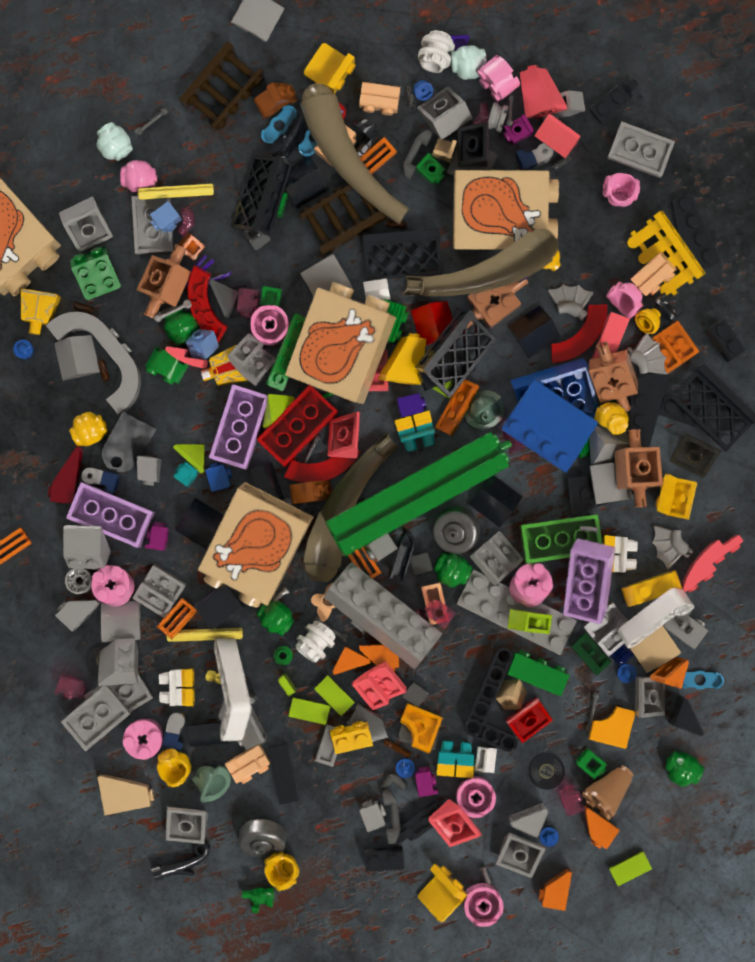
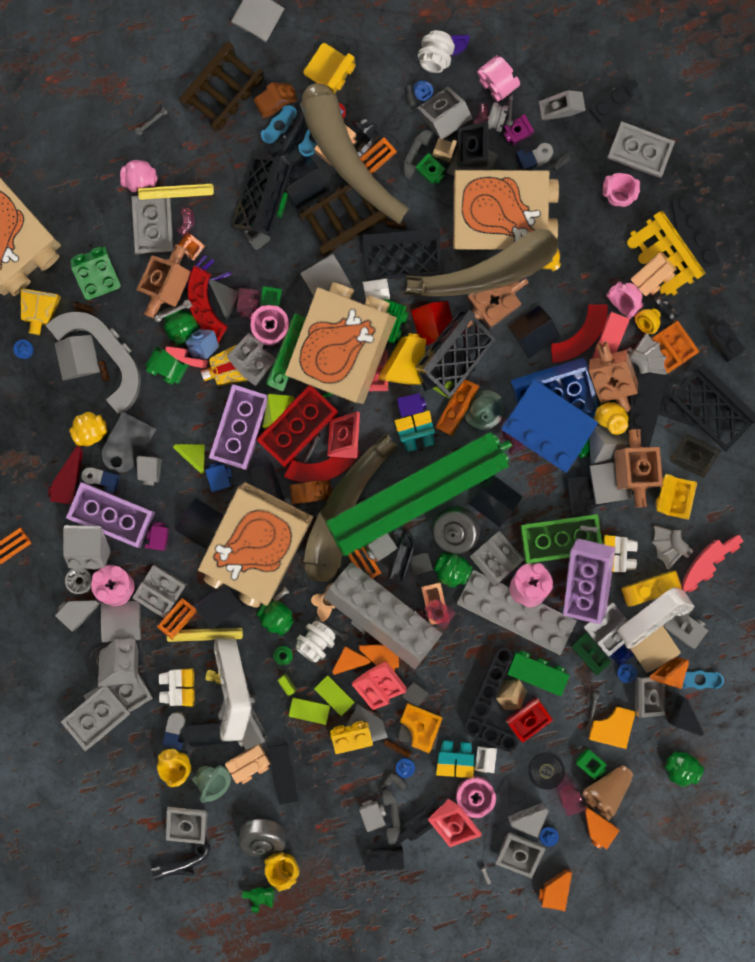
(70, 687): clear pink brick -> none
(85, 224): light grey slope -> none
(113, 142): light aqua hair -> none
(123, 794): tan slope -> none
(132, 739): bright pink brick -> none
(165, 218): medium blue brick -> none
(186, 473): teal brick -> none
(326, 752): light grey tile -> none
(379, 98): light nougat brick -> none
(425, 782): magenta brick -> none
(442, 893): yellow bracket -> none
(467, 61): light aqua hair -> none
(493, 907): bright pink brick -> none
(529, 621): lime slope -> none
(540, 93): coral slope -> none
(557, 135): coral slope -> none
(571, 300): light grey arm -> none
(630, 868): lime tile -> none

